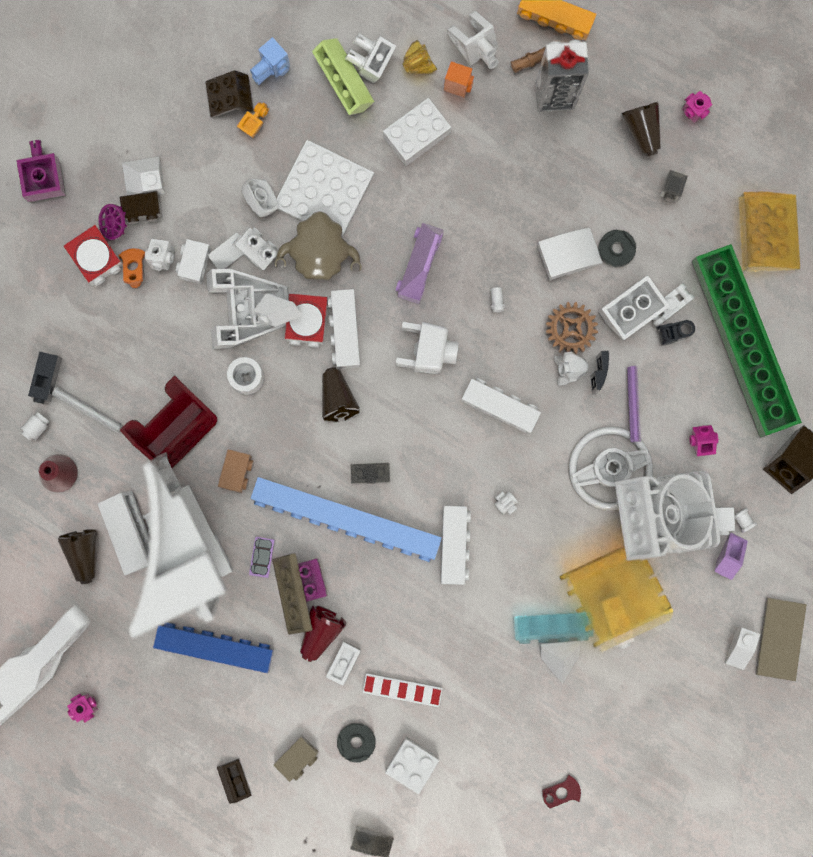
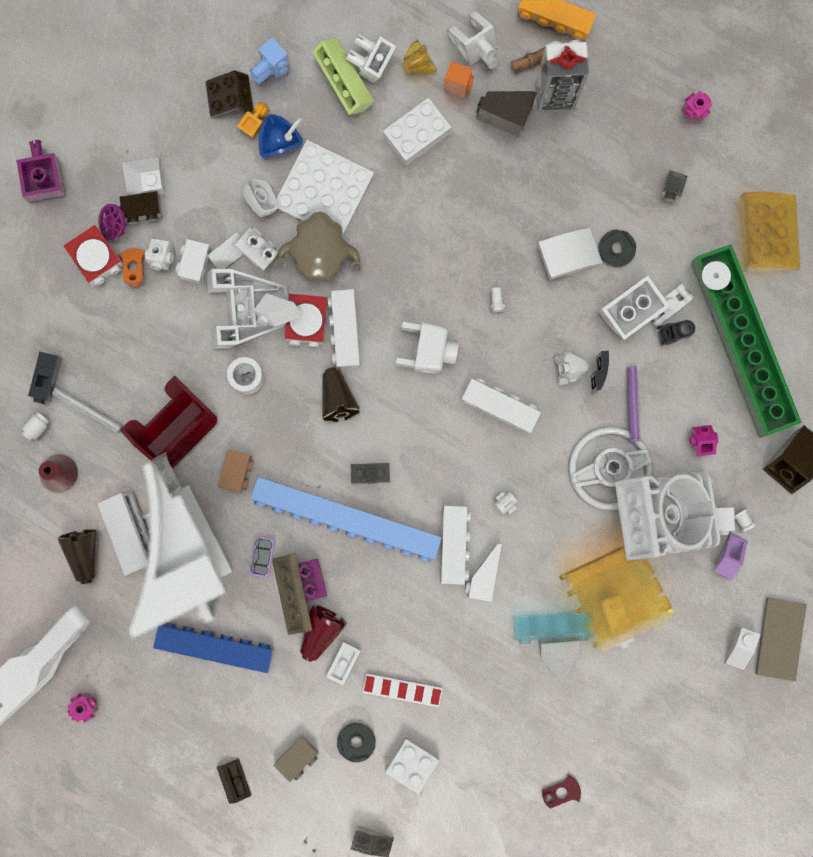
(278, 136): none -> blue hat
(415, 276): lavender wedge -> none
(483, 581): none -> white slope
(506, 109): none -> dark brown slope
(566, 322): medium nougat gear -> none
(645, 127): dark brown cone -> none
(716, 275): none -> white piece

